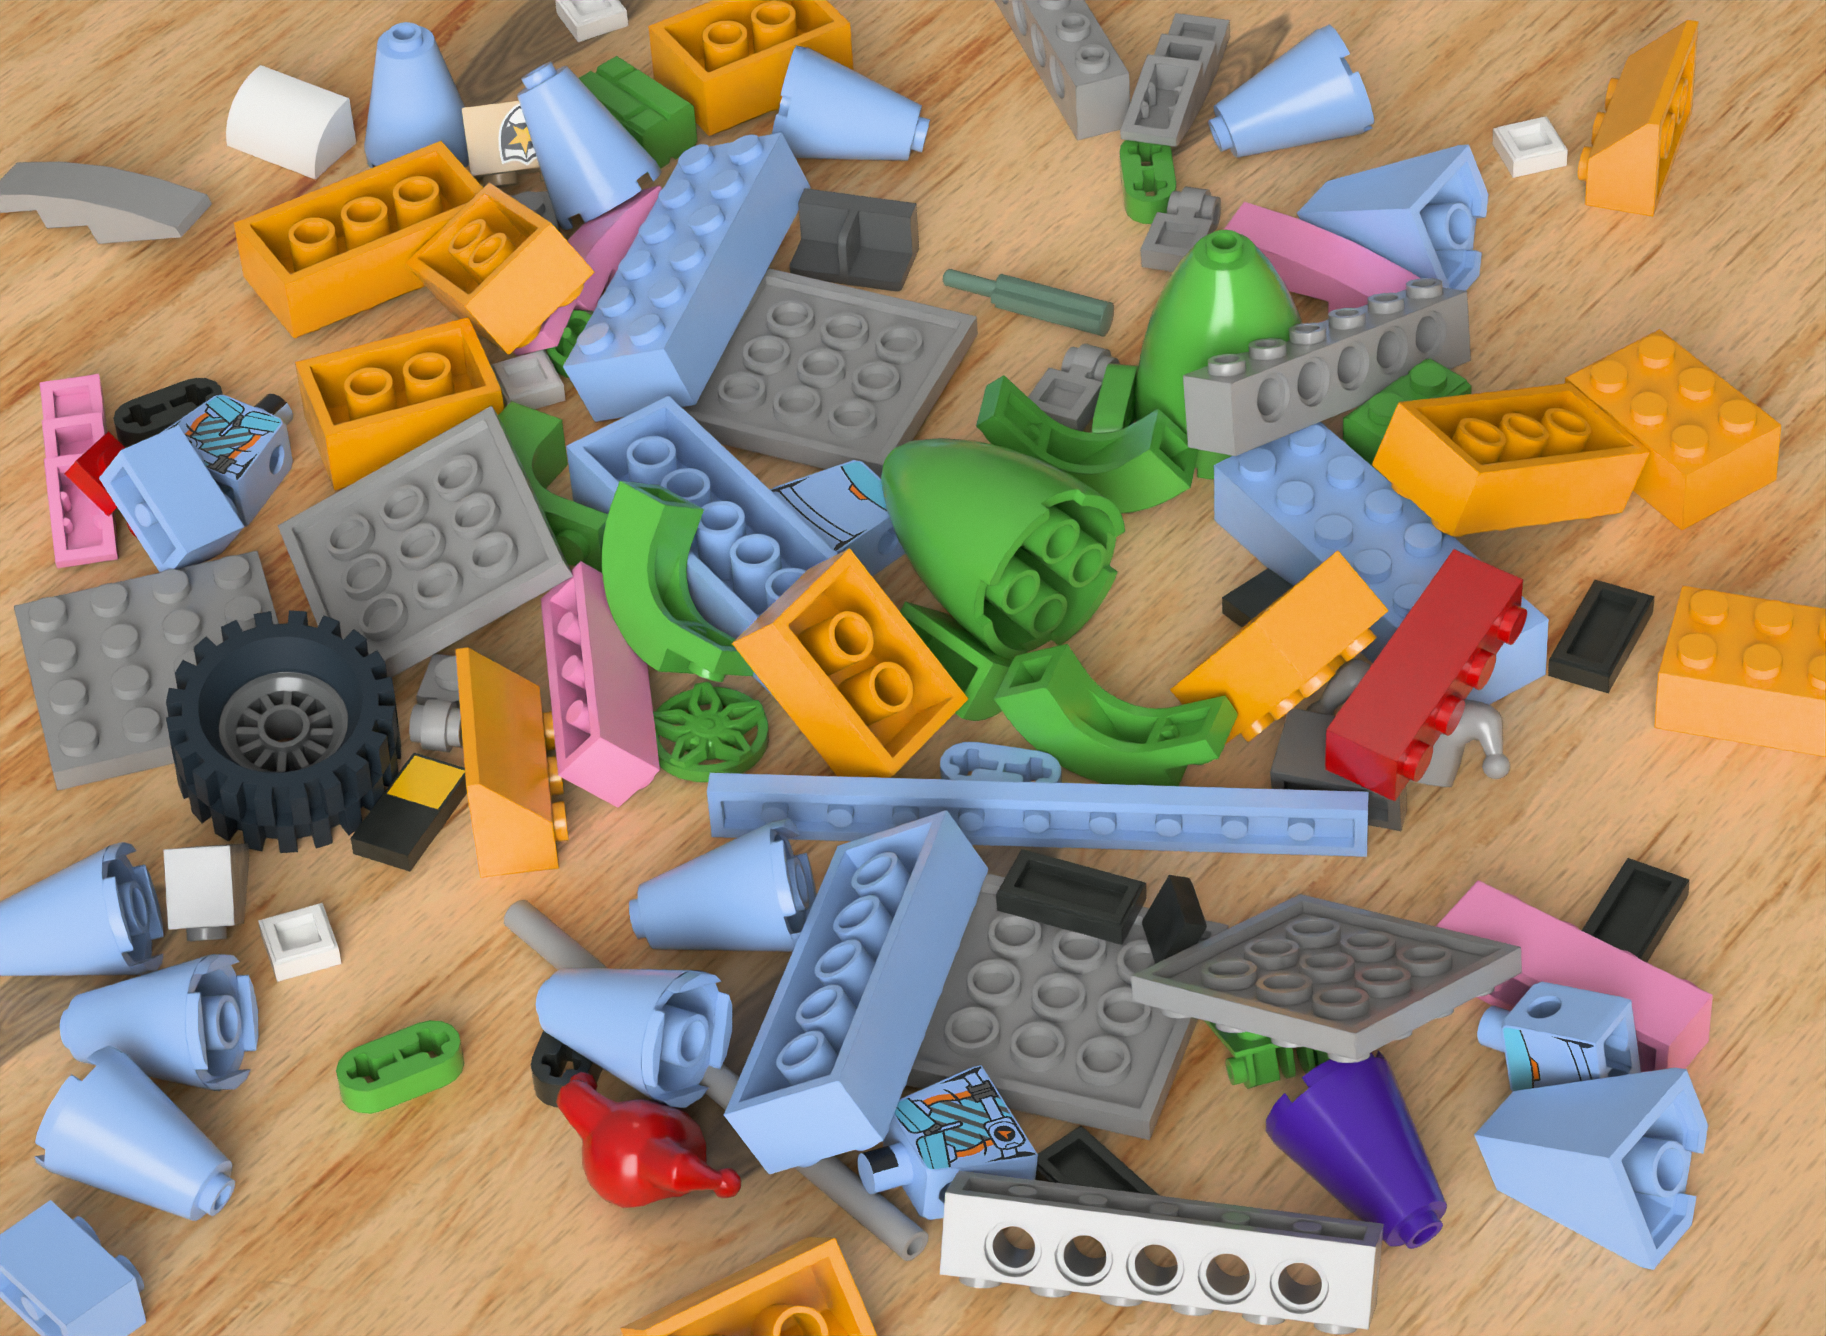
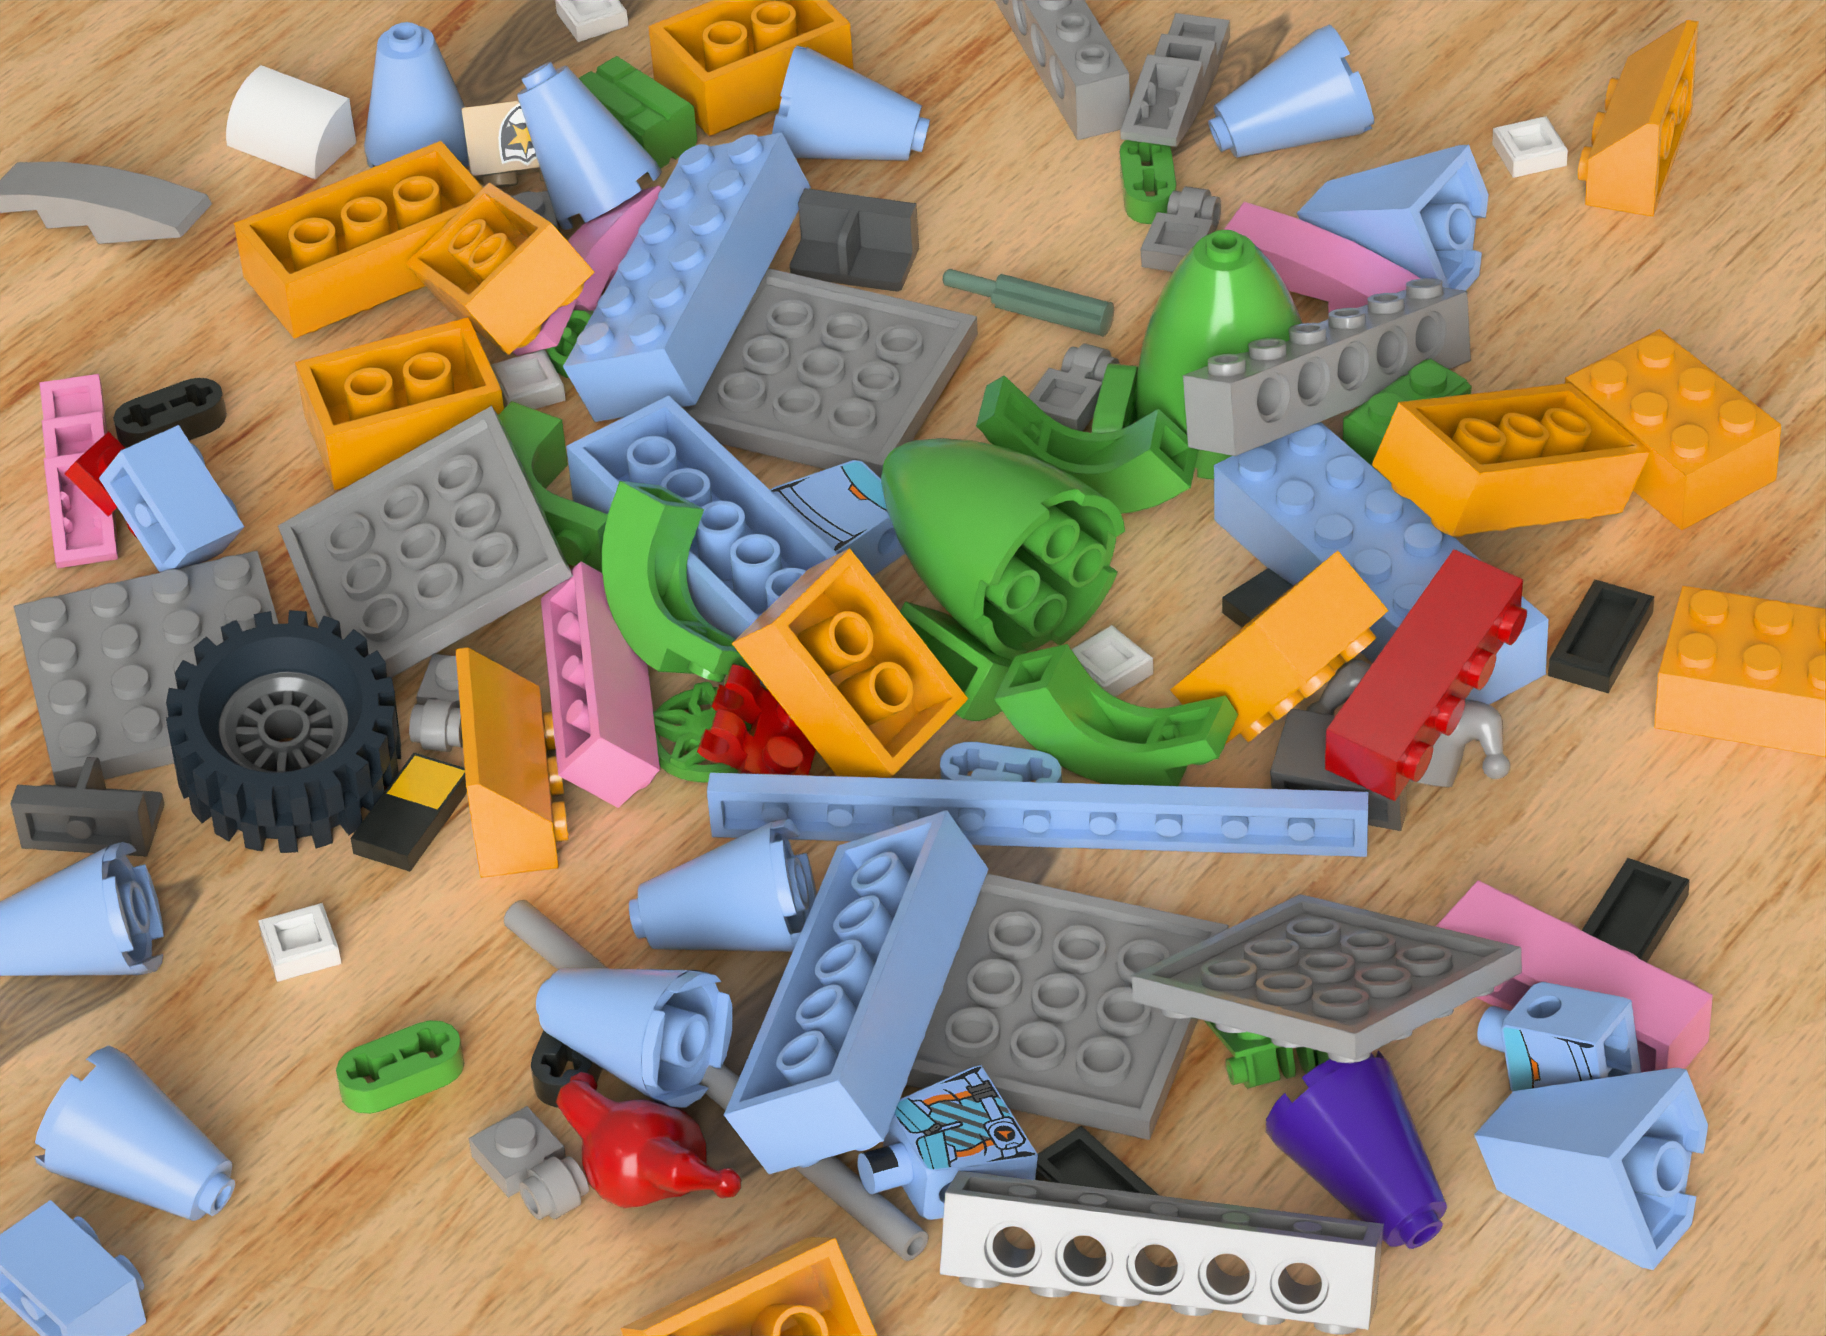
(85, 815): none -> dark grey panel
(173, 1022): light blue cone -> none
(206, 889): slope -> none
(242, 447): torso -> none
(529, 1159): none -> light grey plate
(774, 739): none -> red plate
(1071, 896): pearl dark grey tile -> none
(1114, 661): none -> white tile
(1173, 919): pearl dark grey tile -> none

